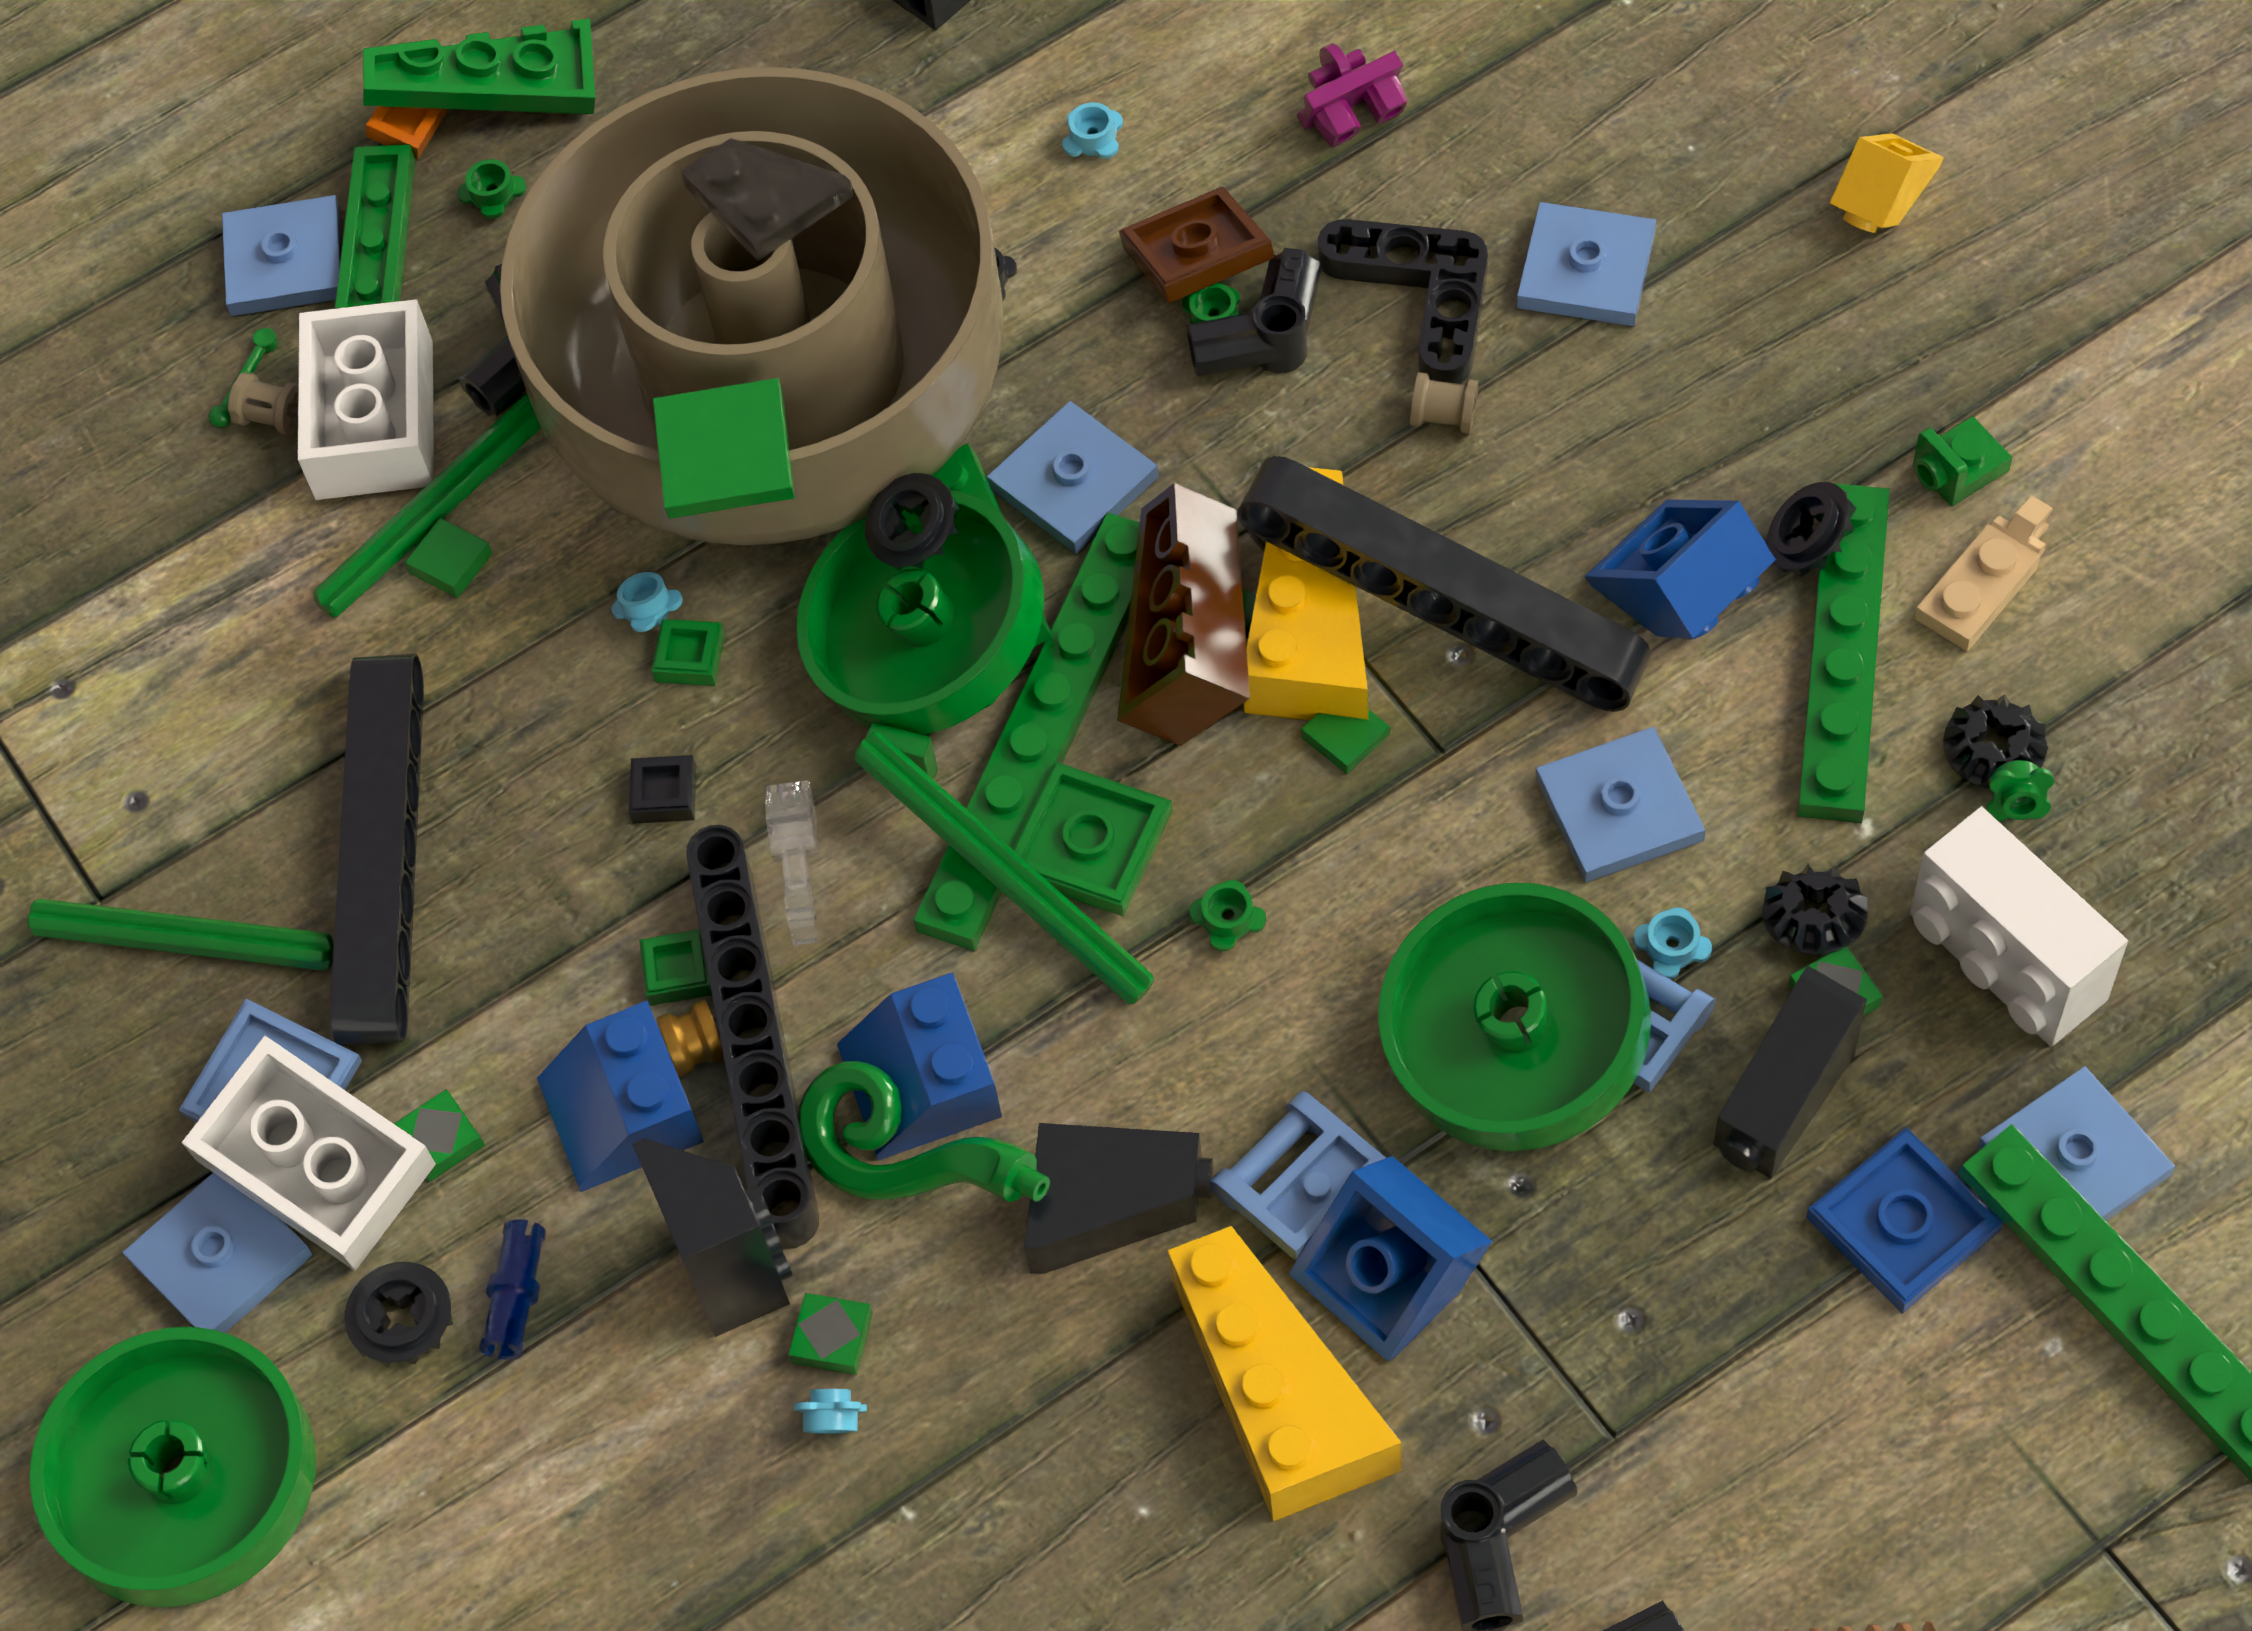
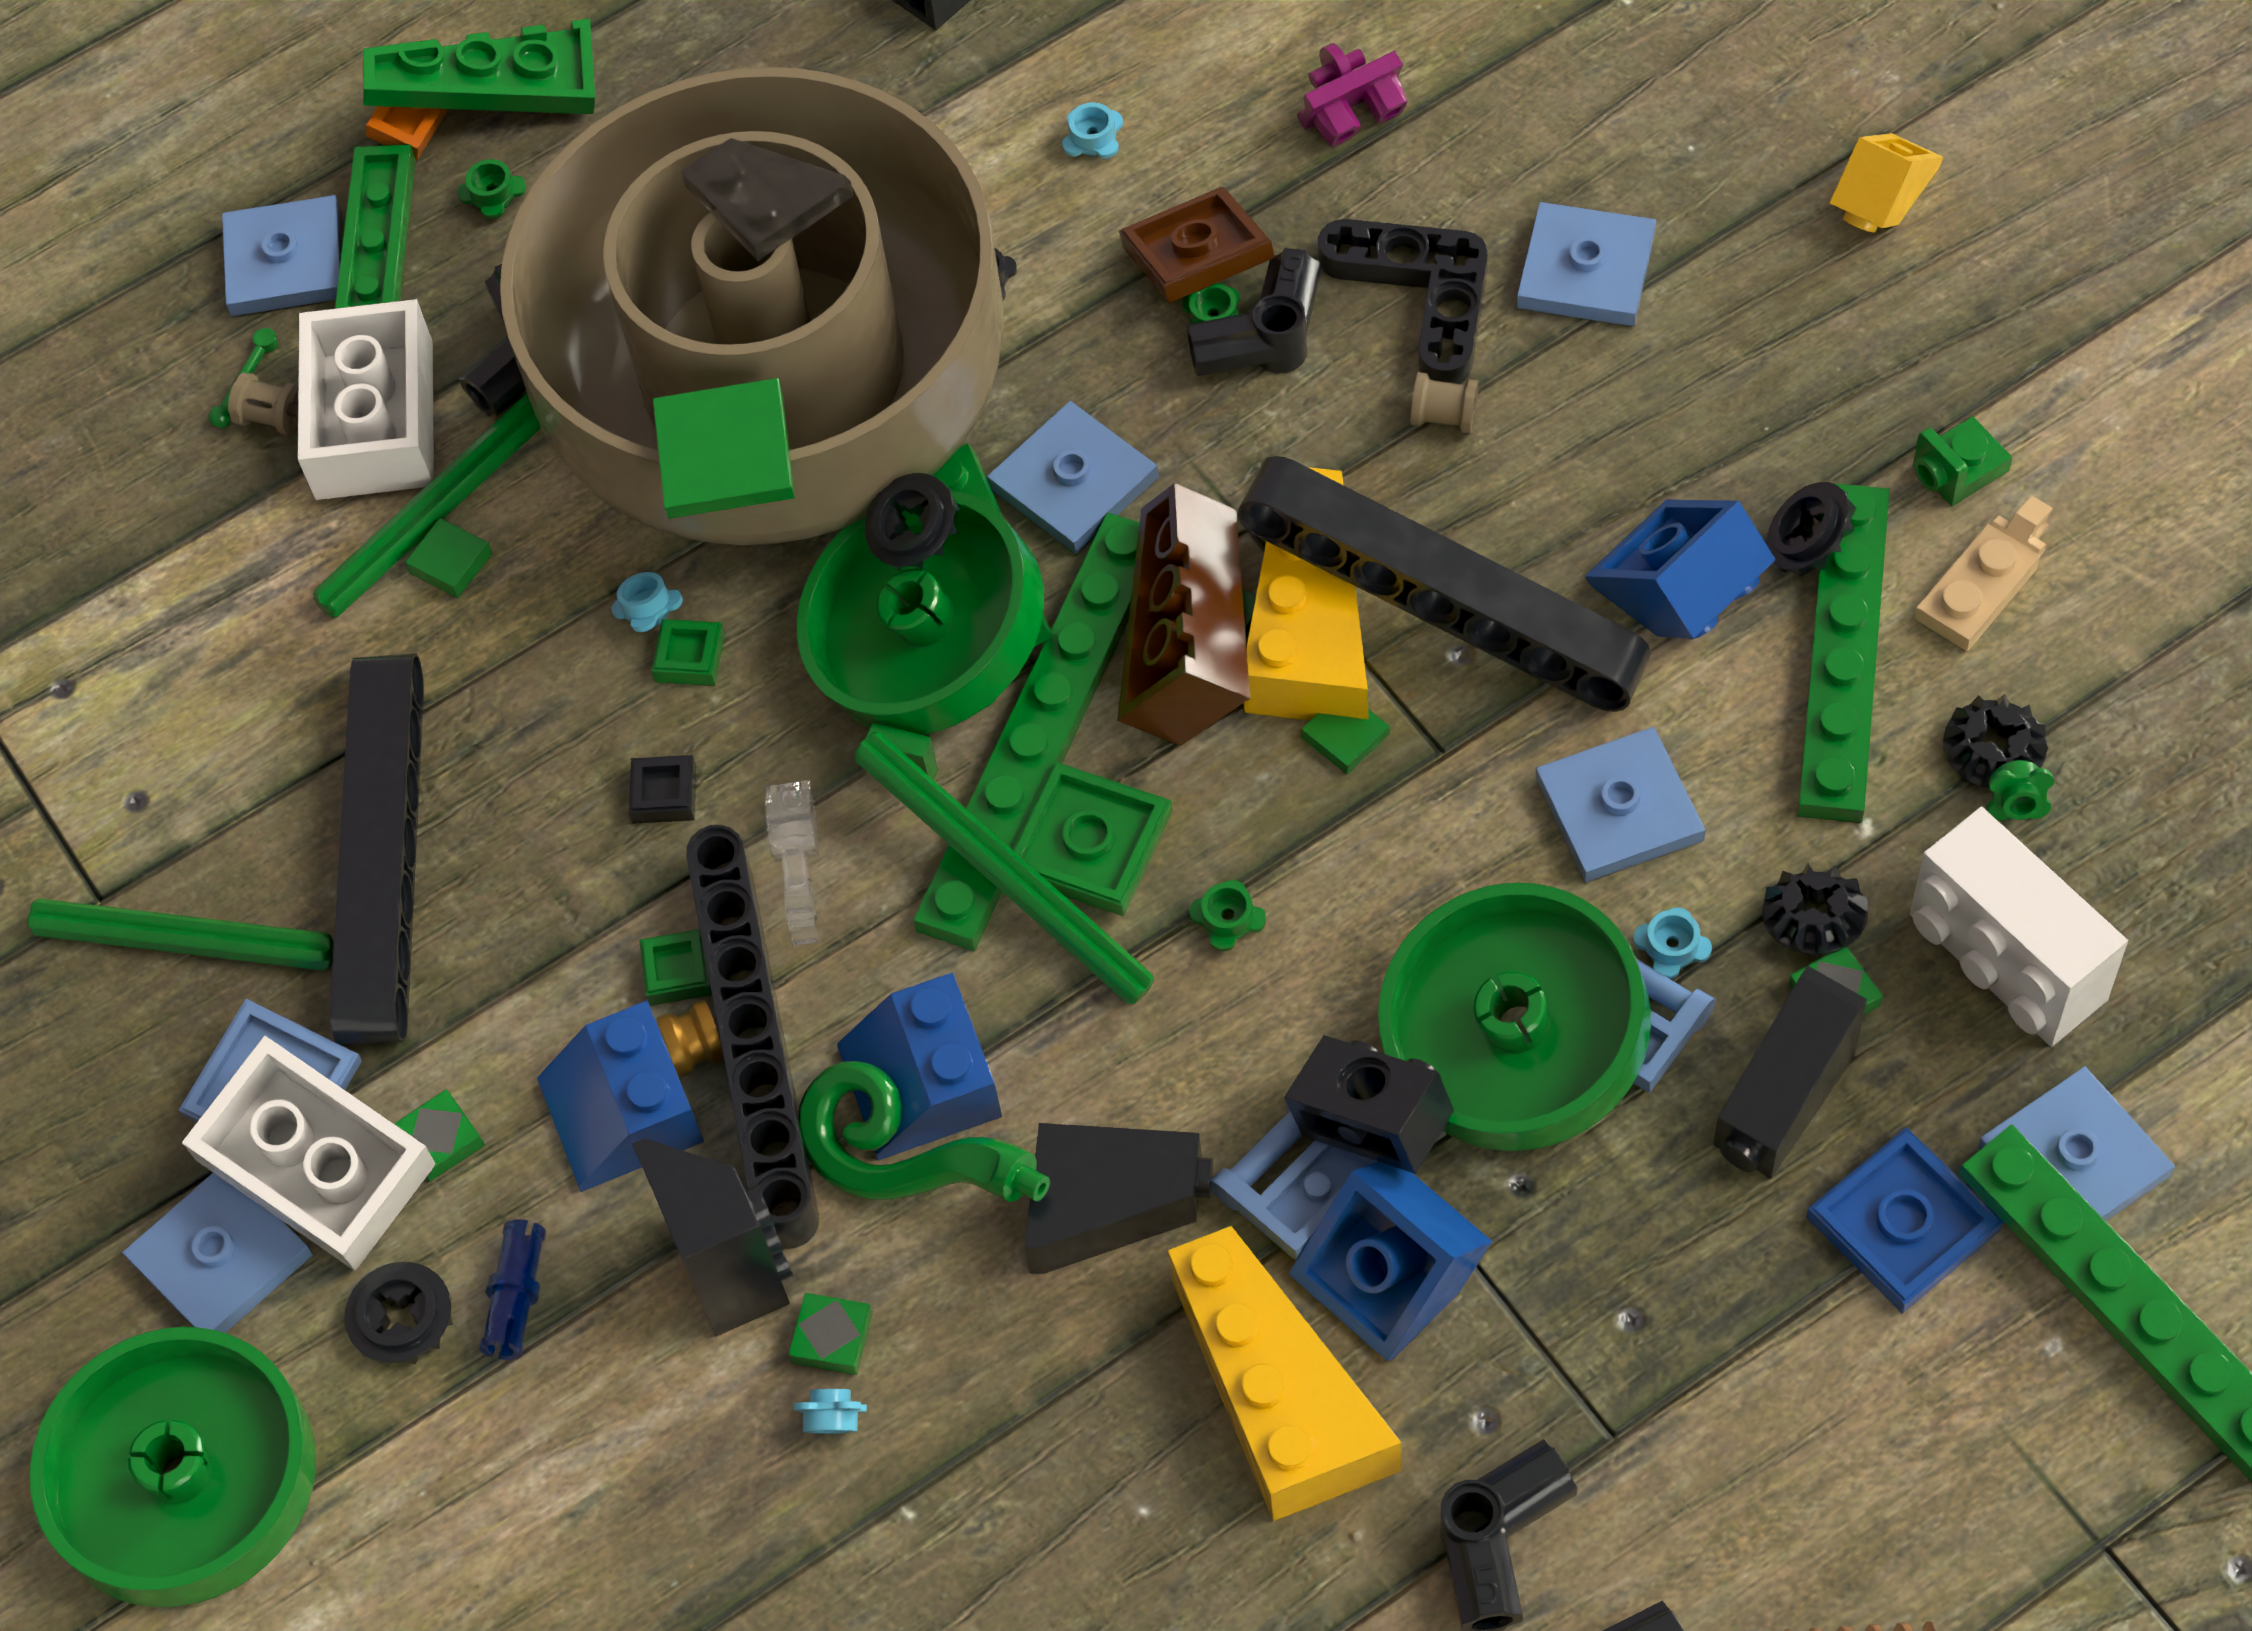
(1370, 1103): none -> black brick

